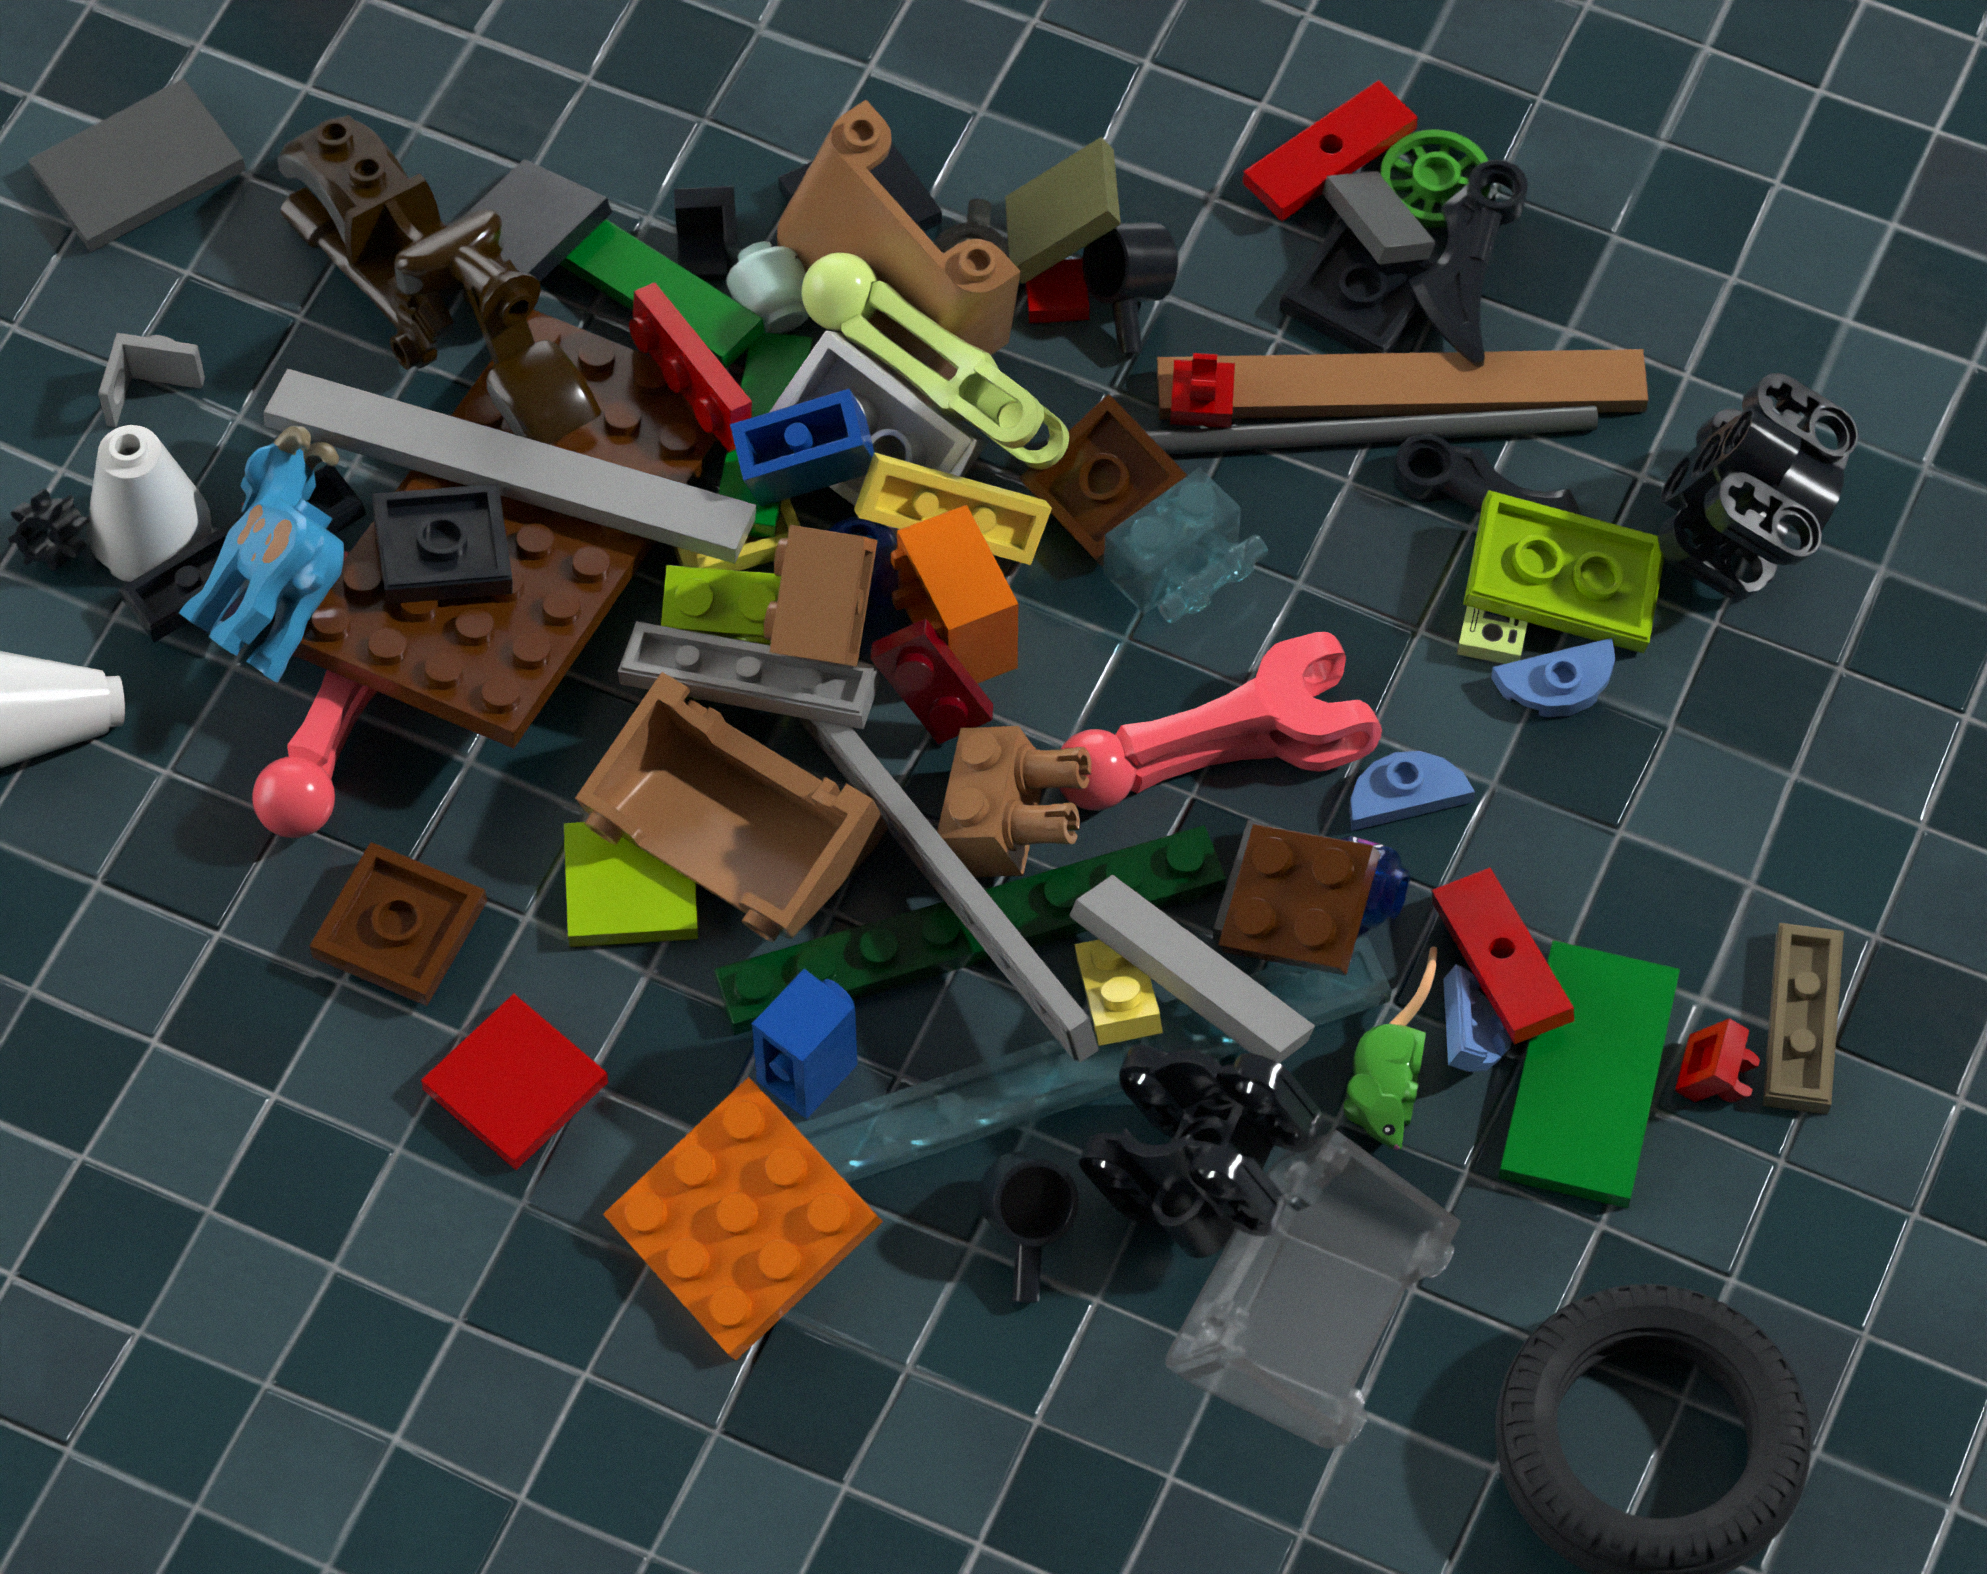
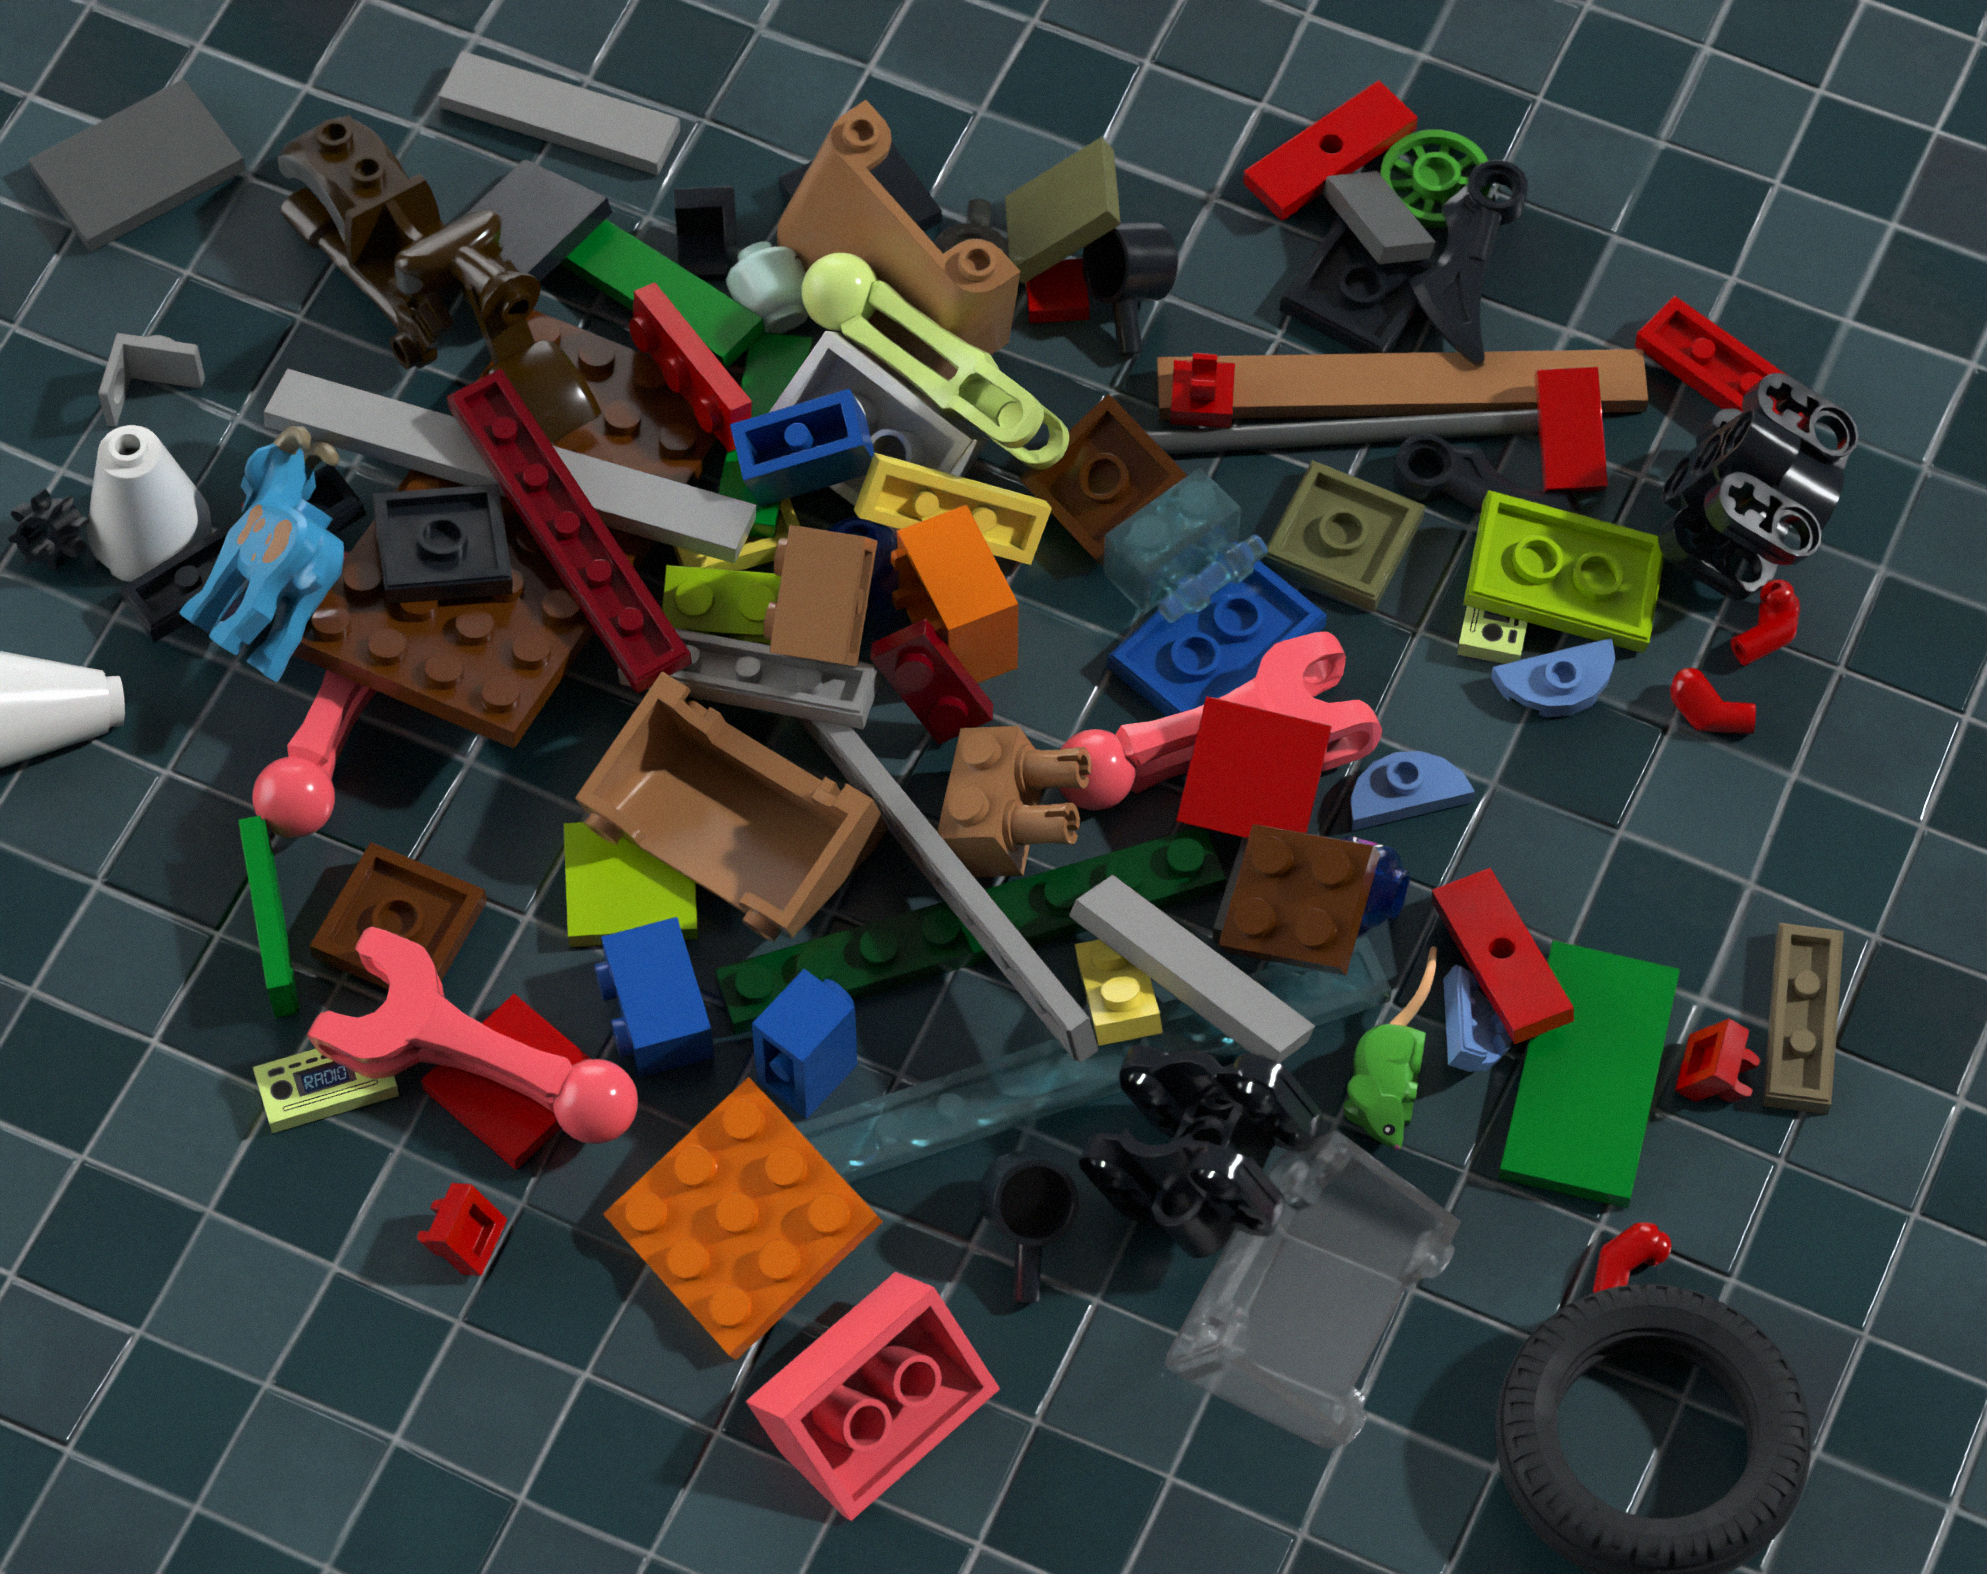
(269, 916): none -> green tile
(314, 1088): none -> yellowish green tile
(418, 1024): none -> coral piece
(464, 1229): none -> red tile
(559, 113): none -> light grey tile
(569, 530): none -> dark red tile
(656, 998): none -> blue brick
(874, 1393): none -> coral slope
(1218, 646): none -> blue tile
(1252, 769): none -> red tile
(1343, 535): none -> olive tile
(1571, 429): none -> red tile
(1627, 1250): none -> red arm
(1703, 355): none -> red plate
(1706, 709): none -> red arm
(1776, 623): none -> red arm

